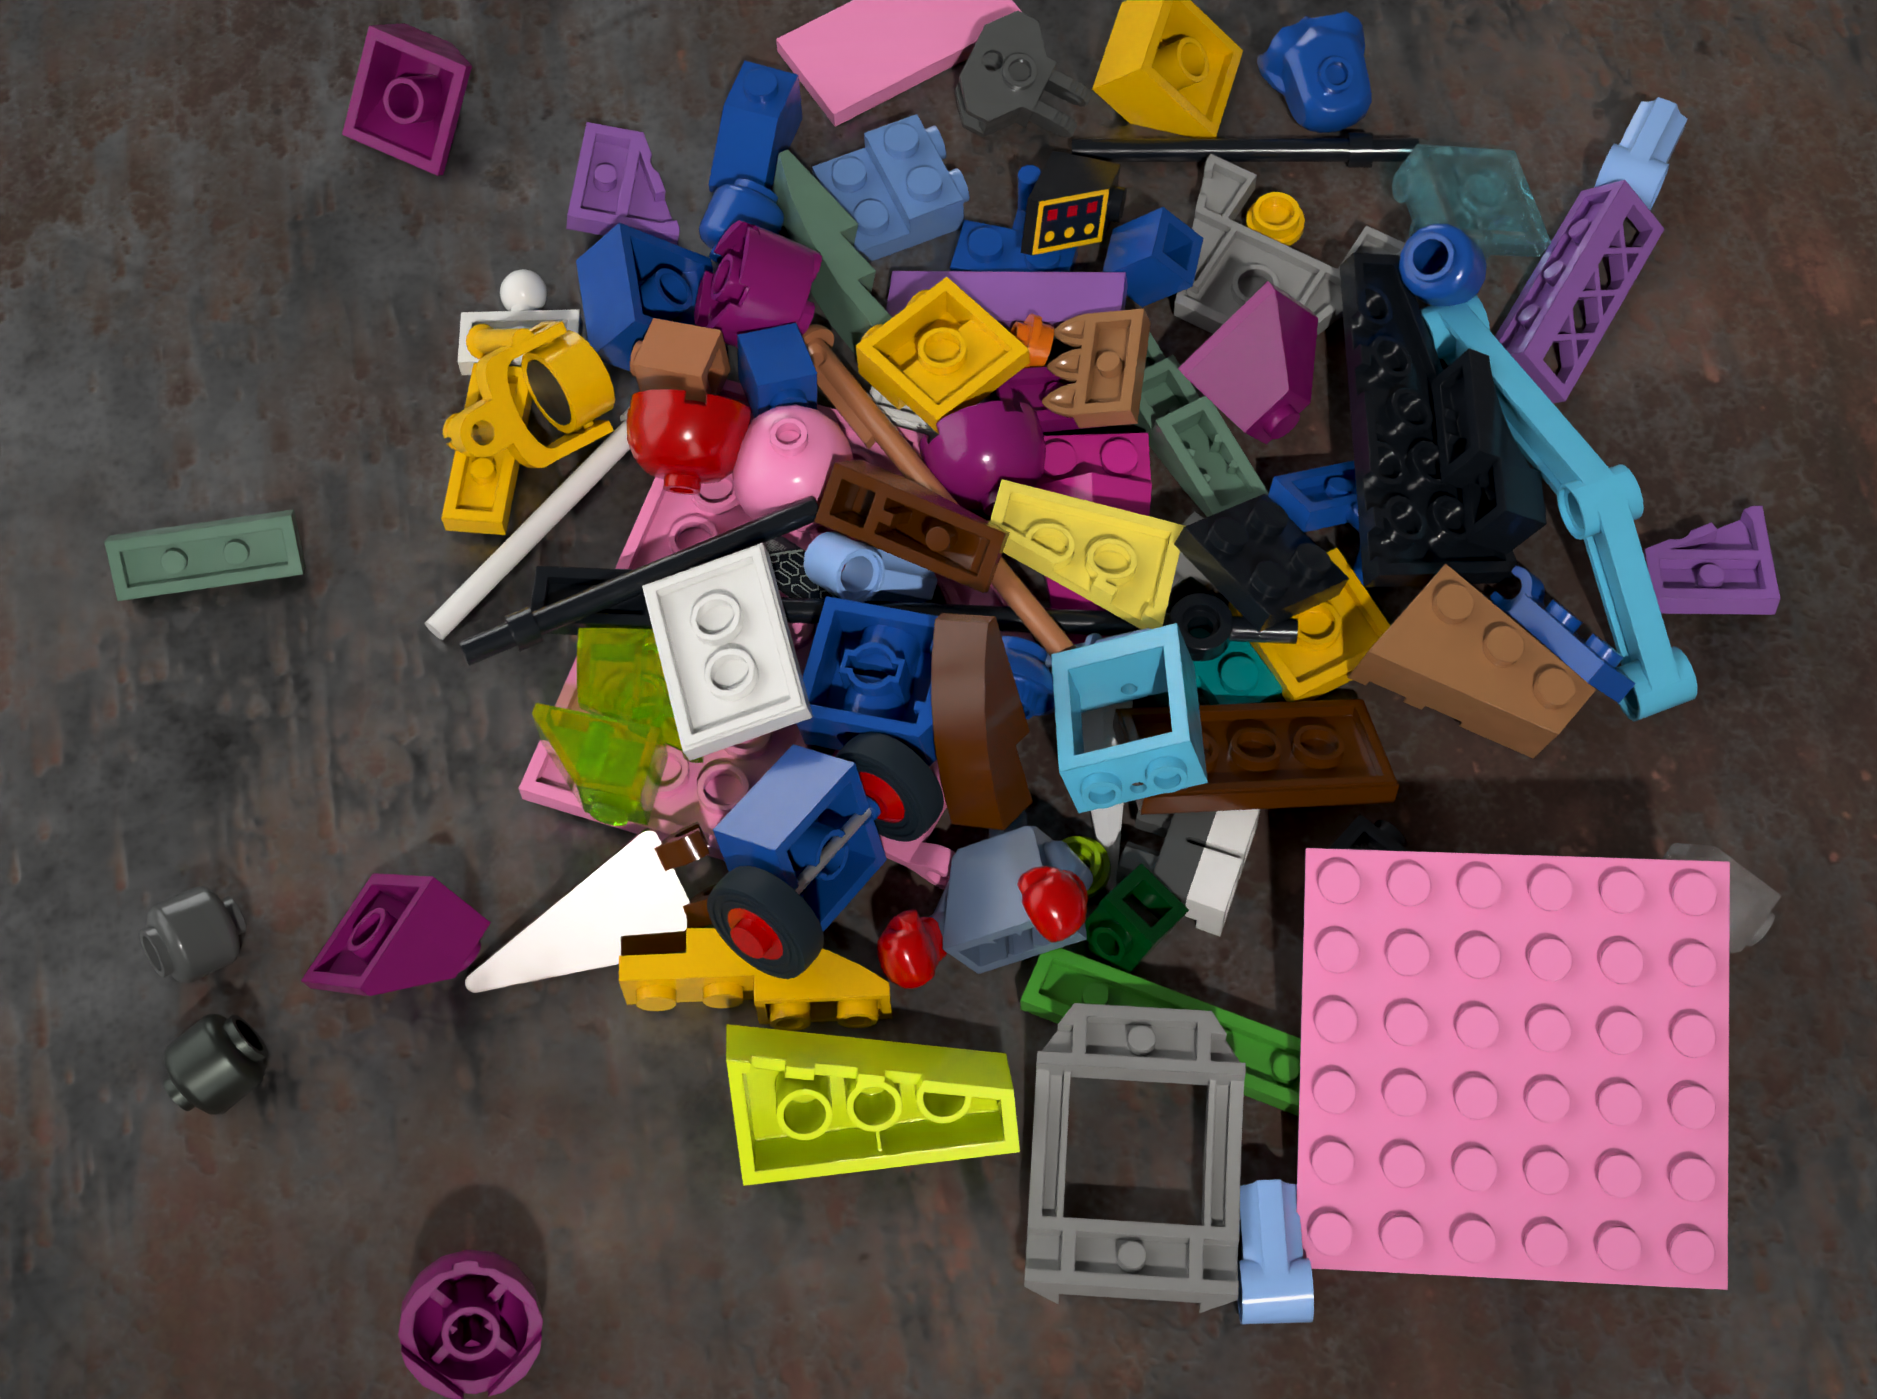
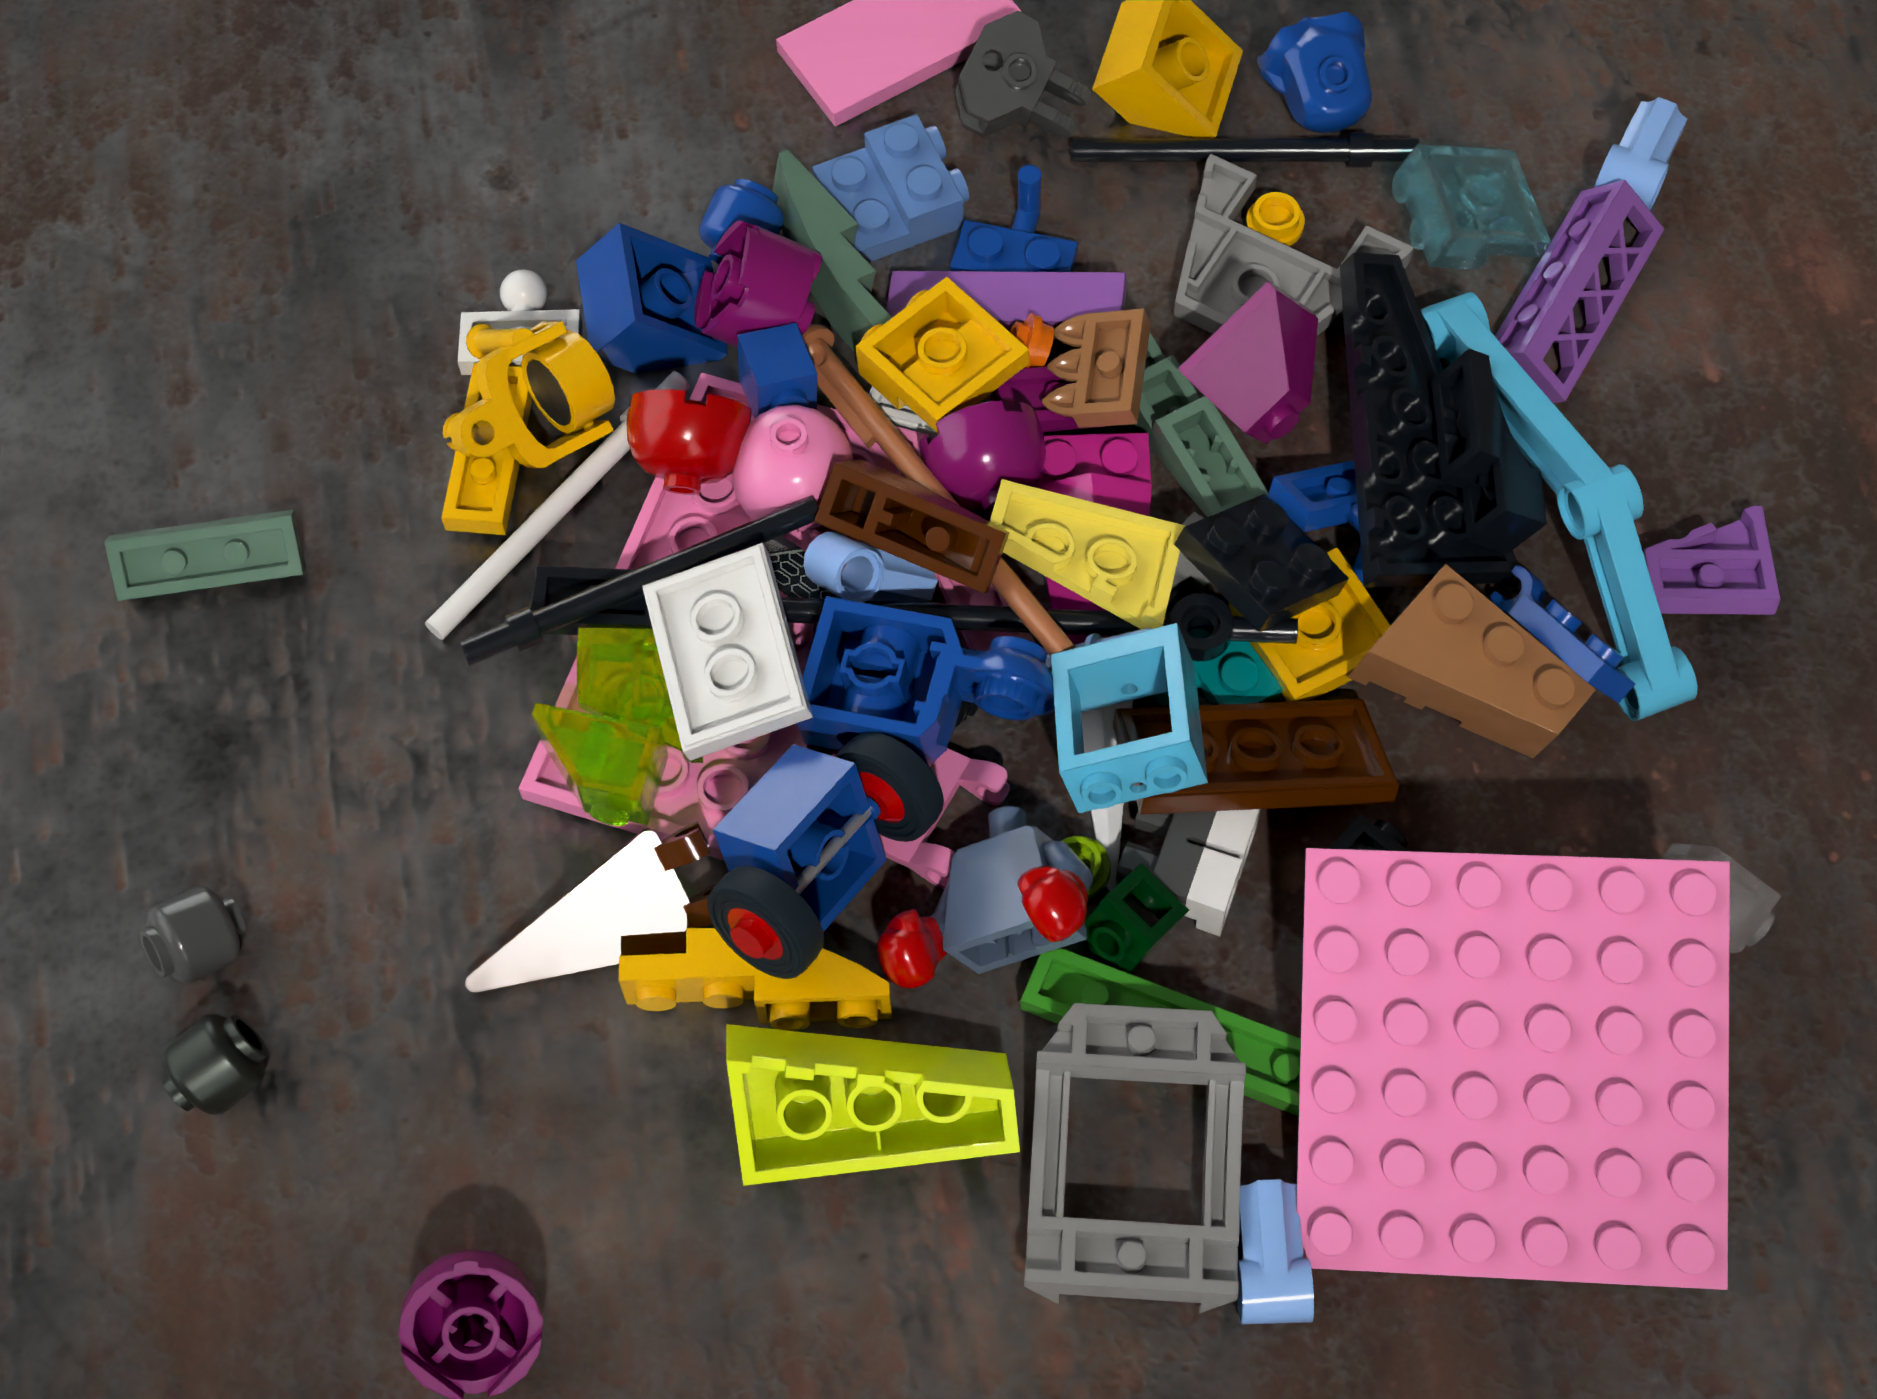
(398, 938): magenta slope -> none
(408, 95): magenta slope -> none
(618, 186): medium lavender wing -> none
(681, 359): nougat brick -> none
(756, 125): blue slope -> none
(977, 723): reddish brown slope -> none
(1072, 203): black slope -> none
(1156, 255): blue brick -> none
(1442, 265): blue head -> none

